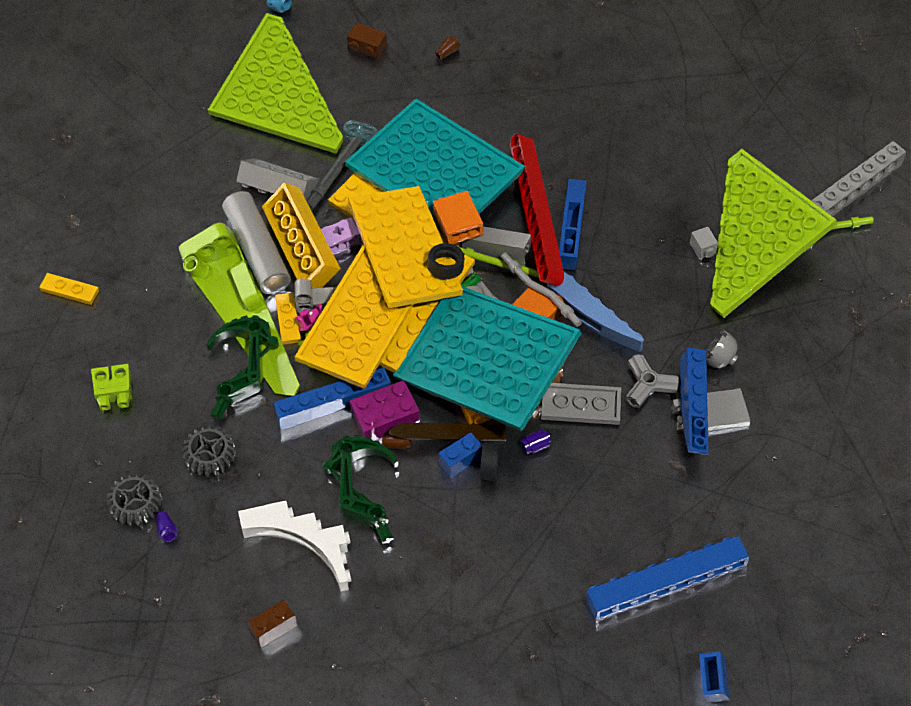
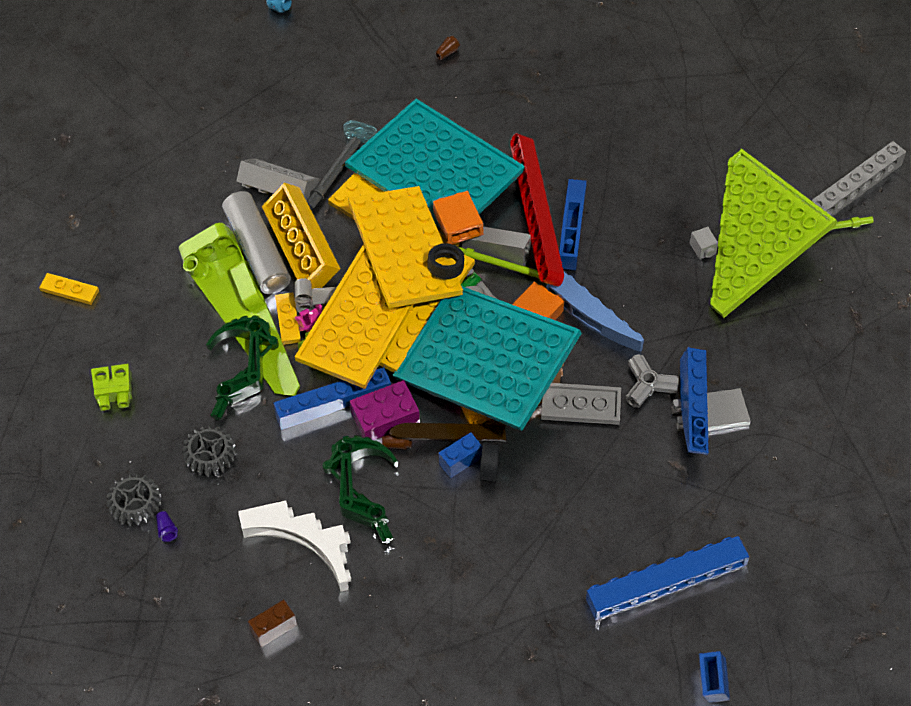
(275, 91): lime plate -> none
(342, 235): lavender brick -> none
(367, 40): reddish brown brick -> none
(536, 441): dark purple brick -> none
(565, 309): light grey bar -> none
(722, 351): light grey cylinder -> none

